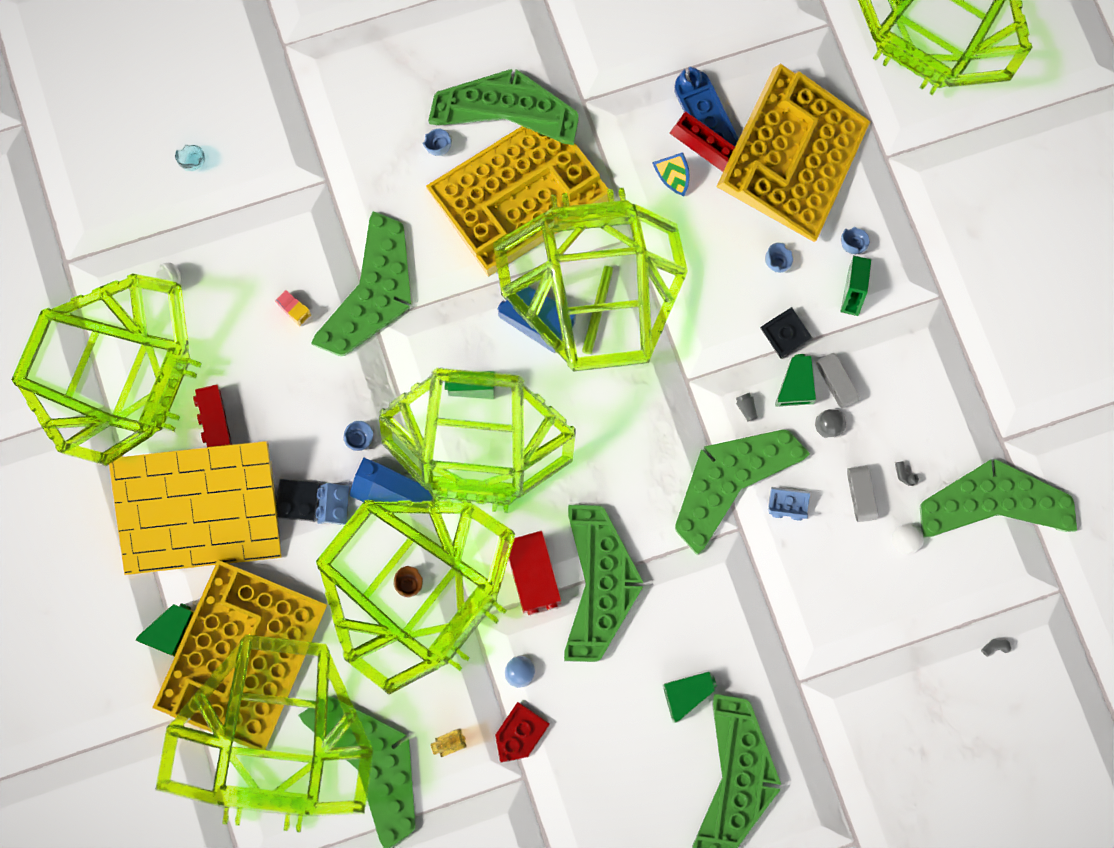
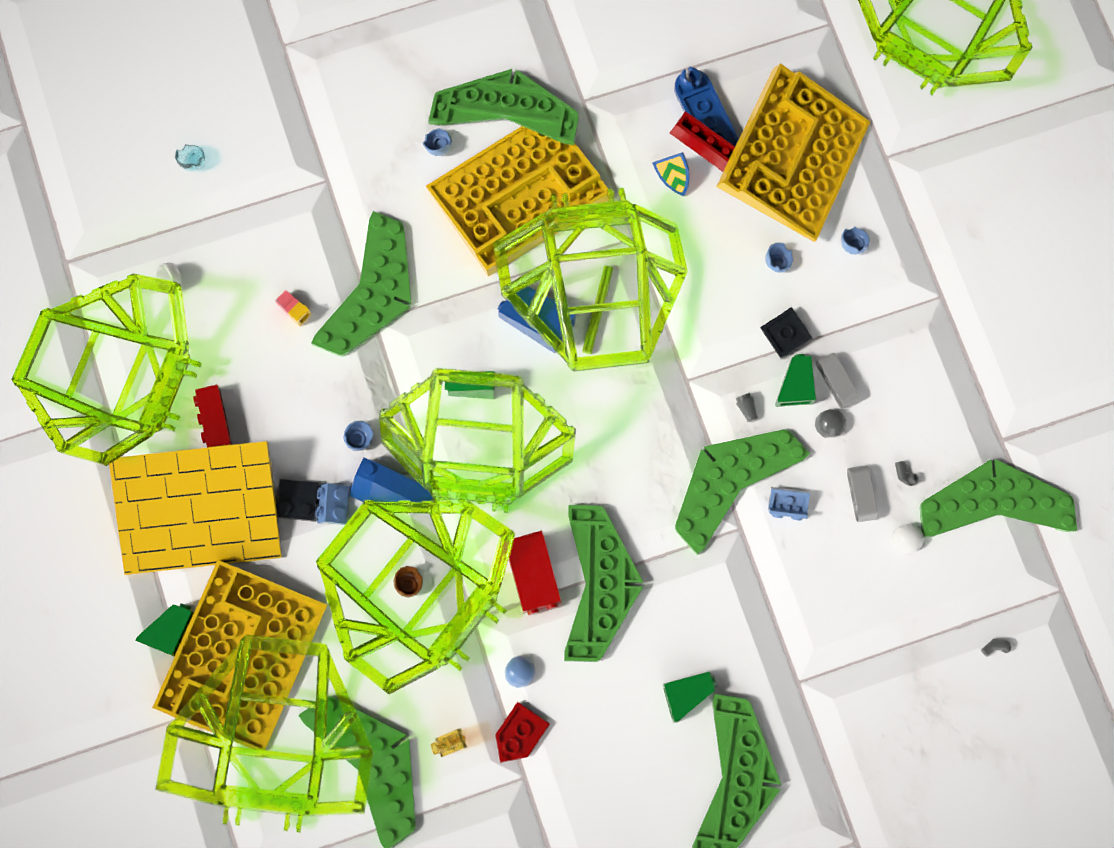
(856, 285): green slope -> none

